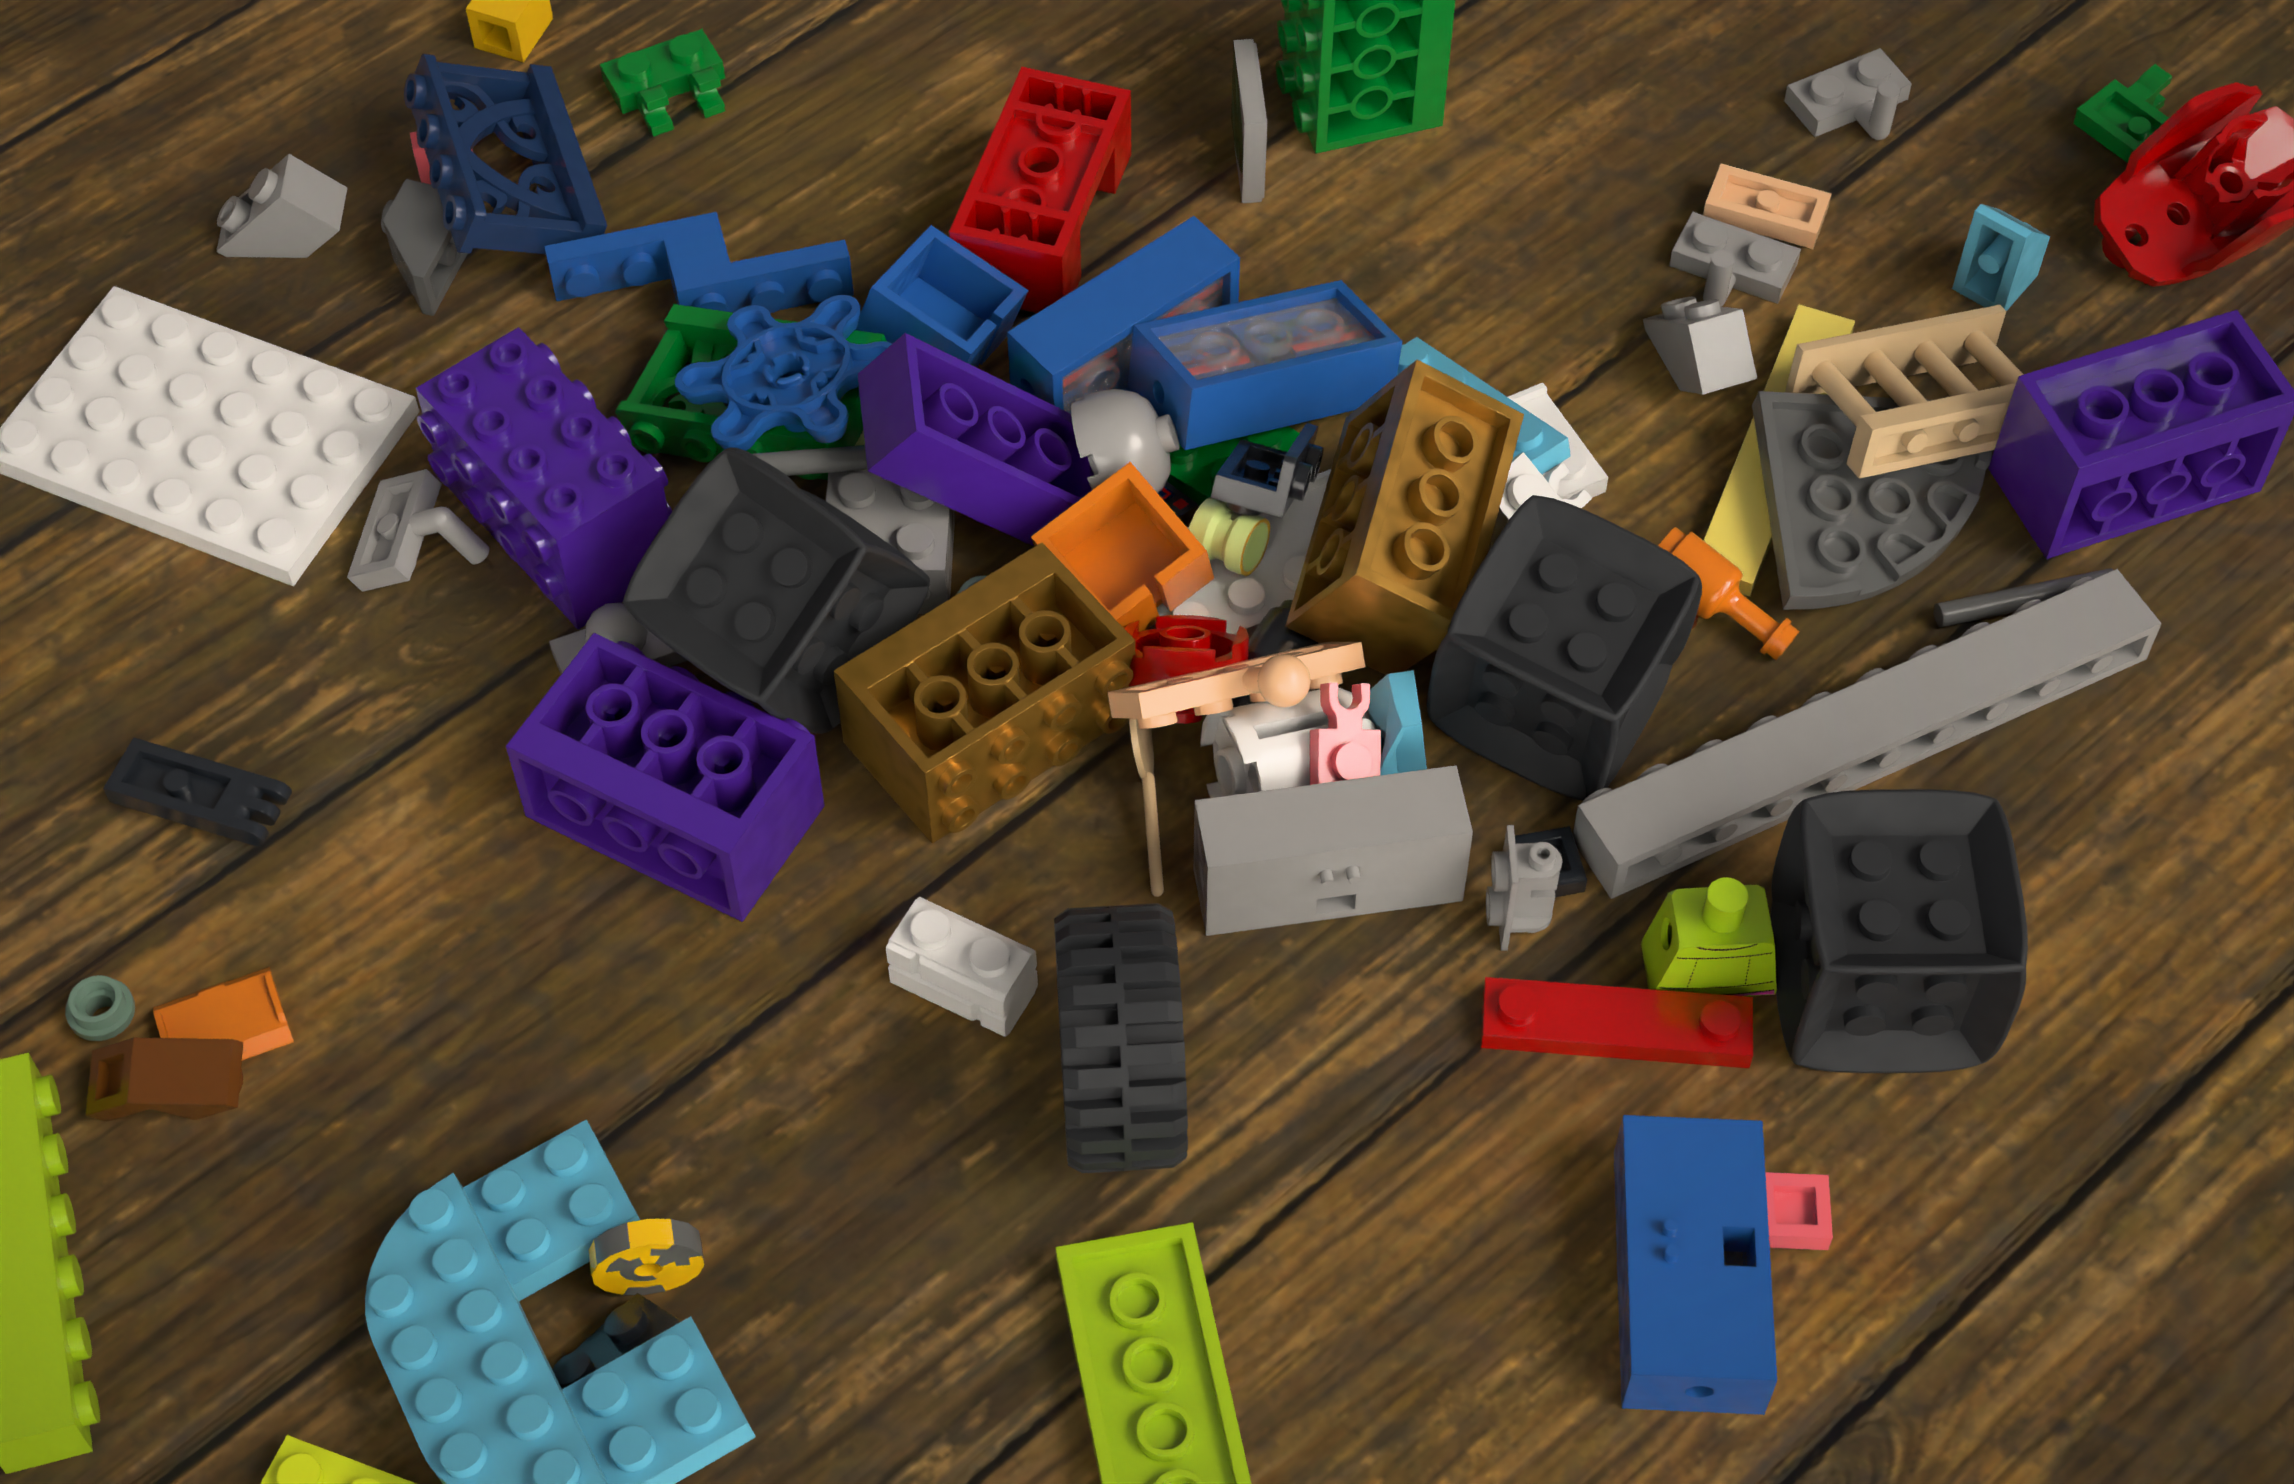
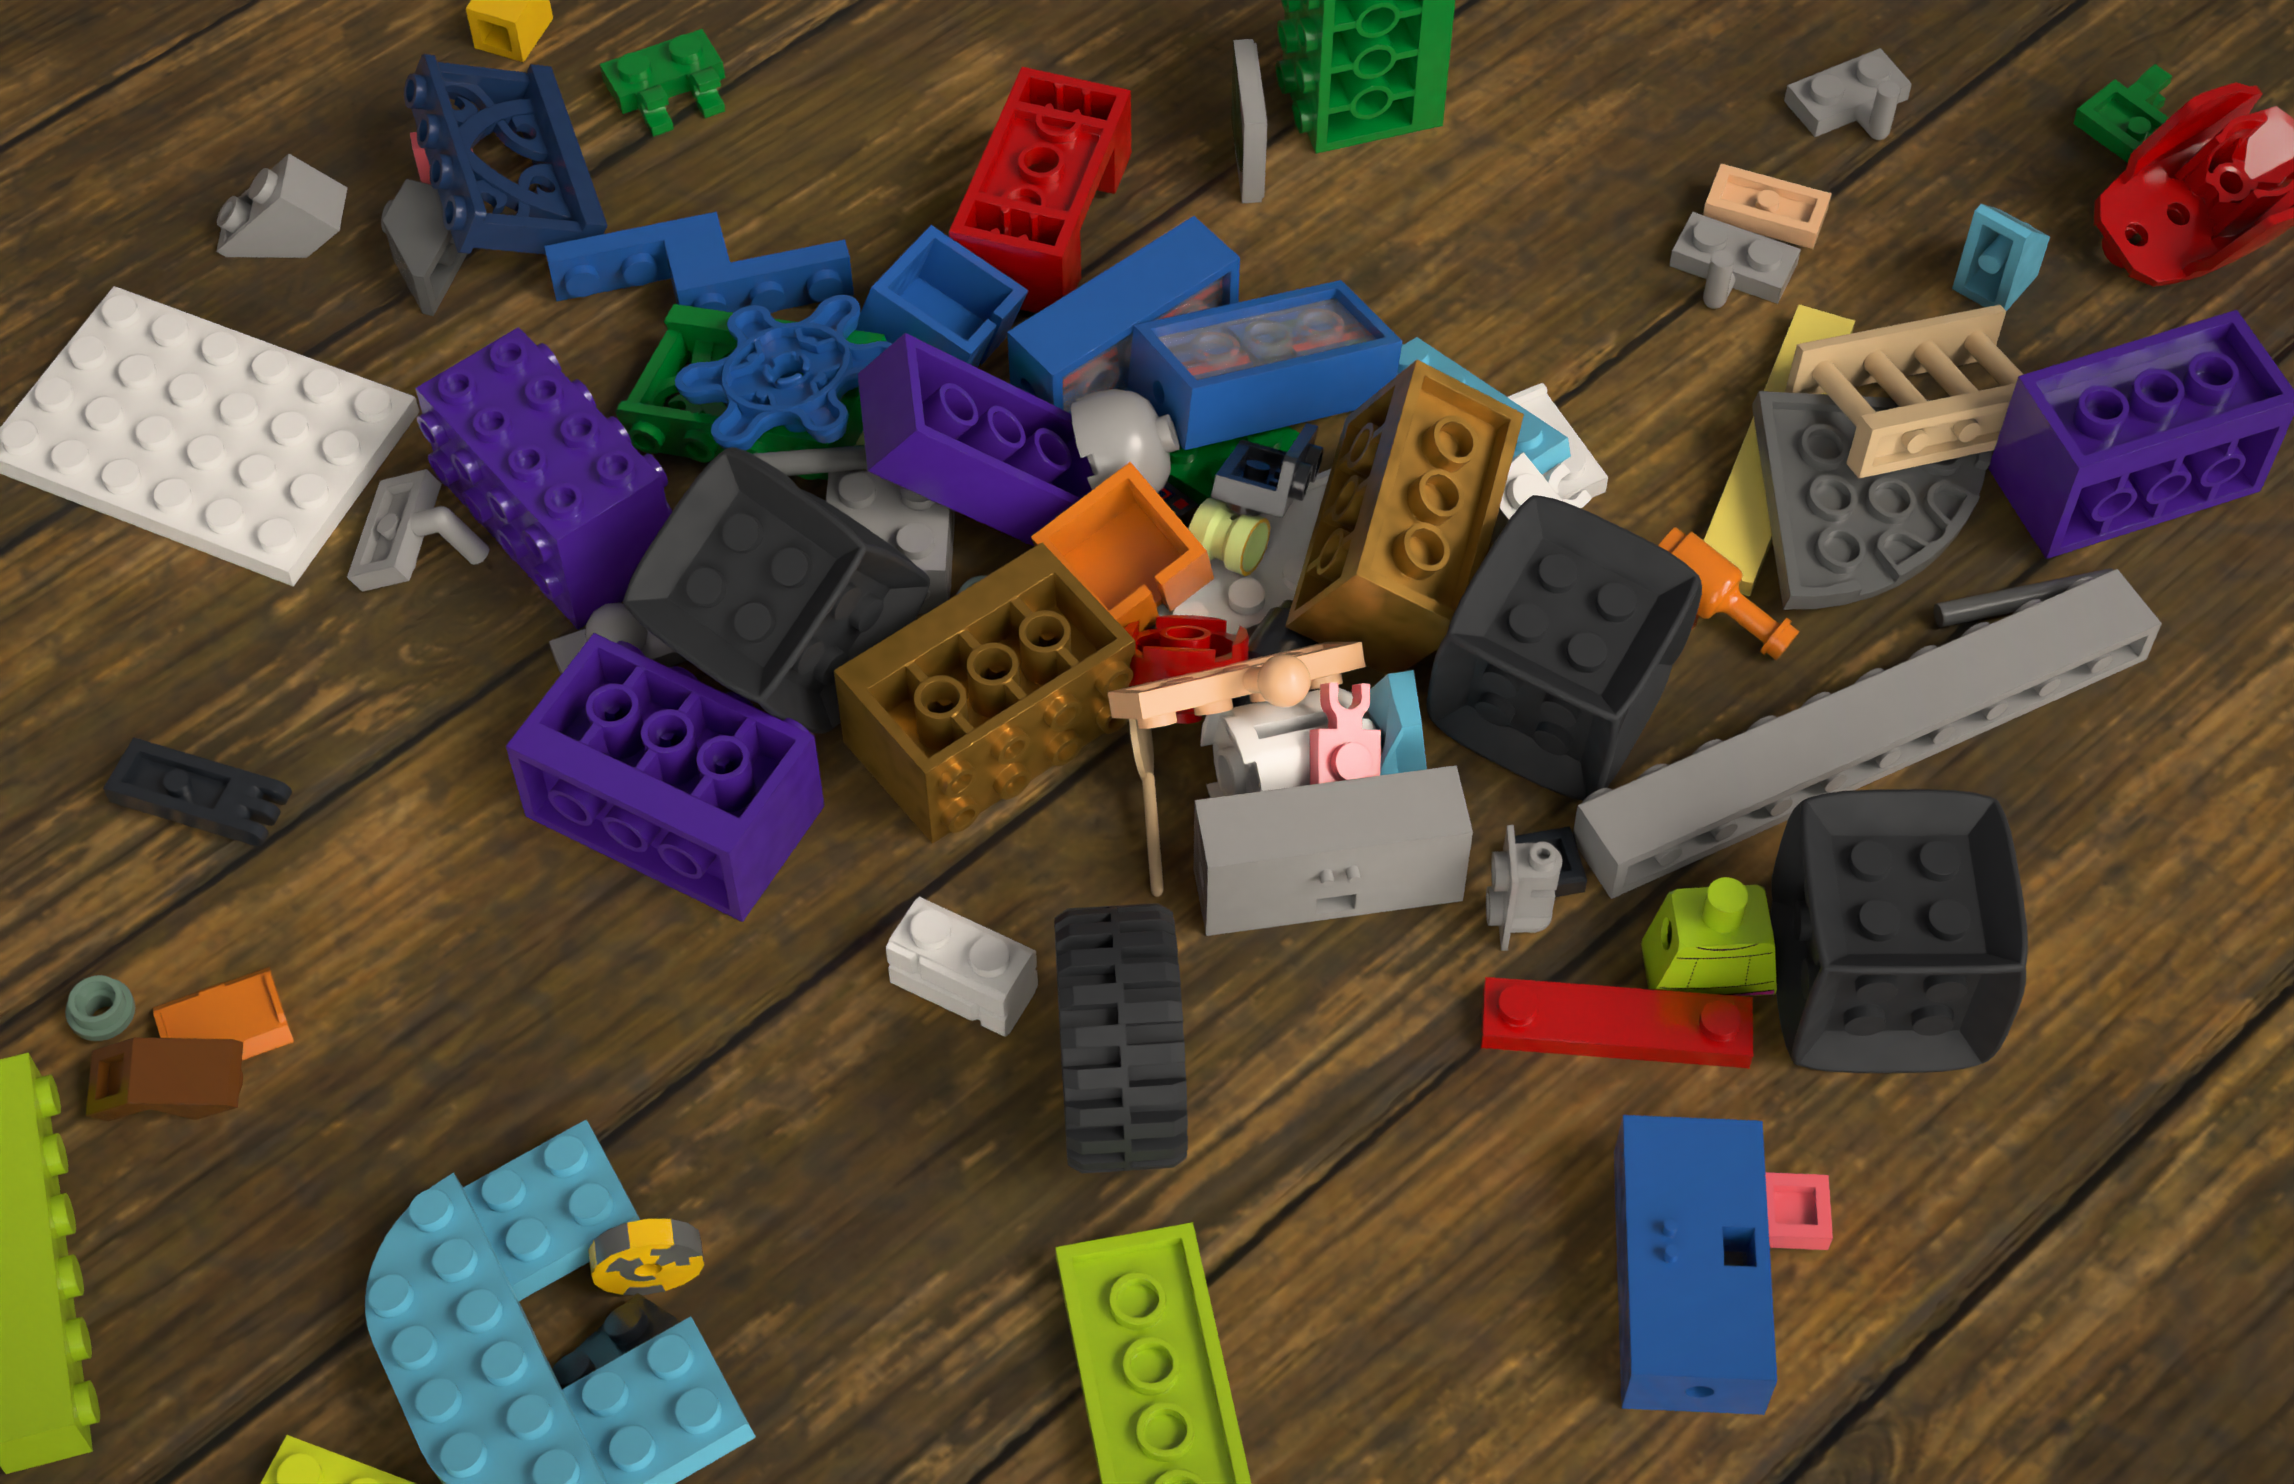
(1702, 344): light grey slope -> none

